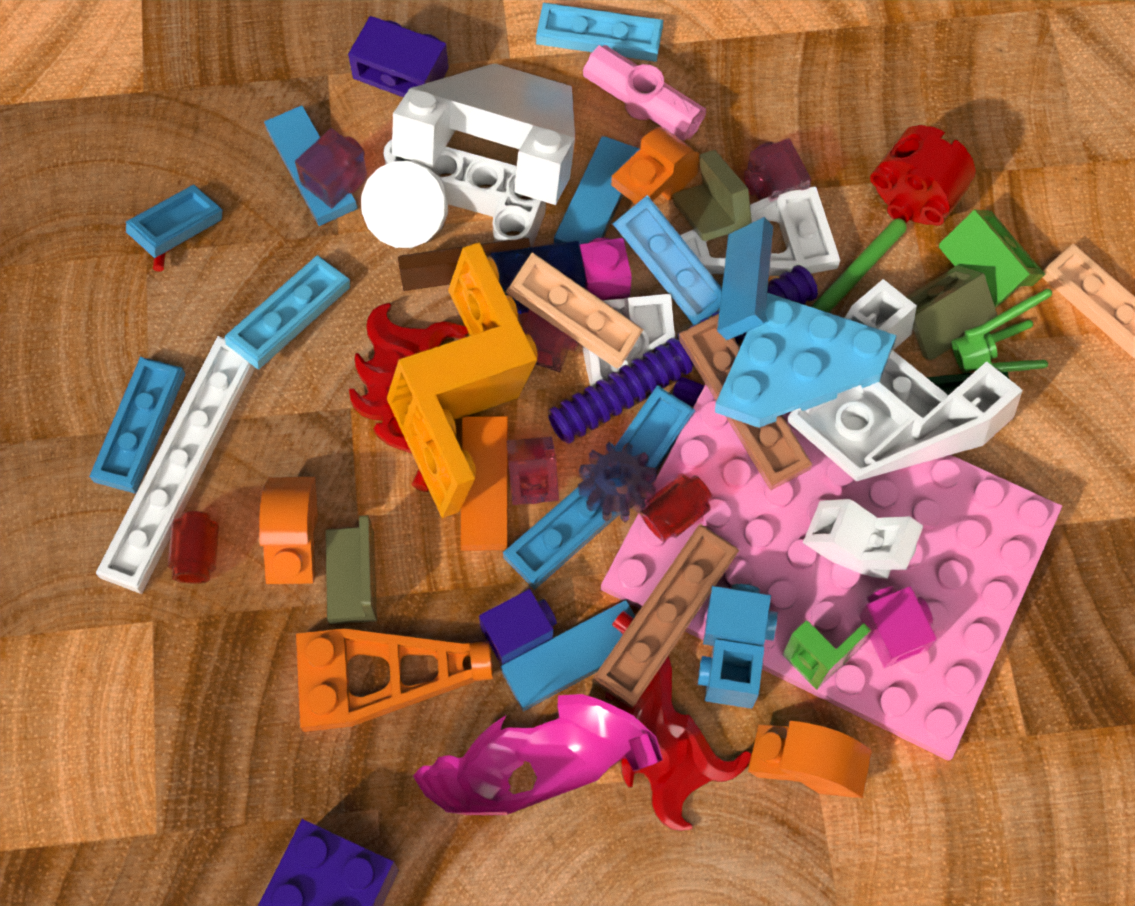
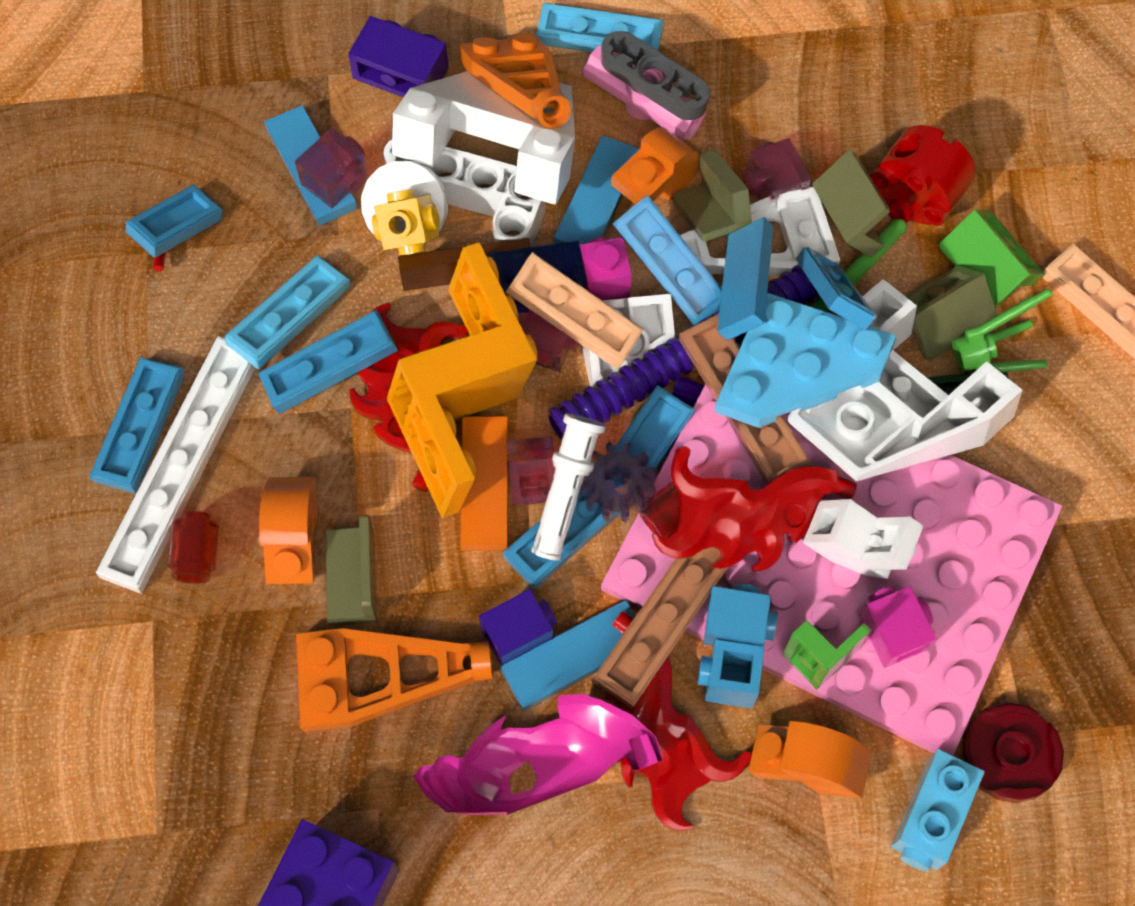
(327, 362): none -> dark azure tile
(420, 219): none -> yellow brick
(527, 90): none -> orange plate
(571, 465): none -> white pin
(645, 58): none -> dark grey beam
(745, 520): none -> red piece
(835, 288): none -> dark azure tile
(853, 202): none -> olive panel
(936, 811): none -> medium azure brick
(1016, 752): none -> dark red tile

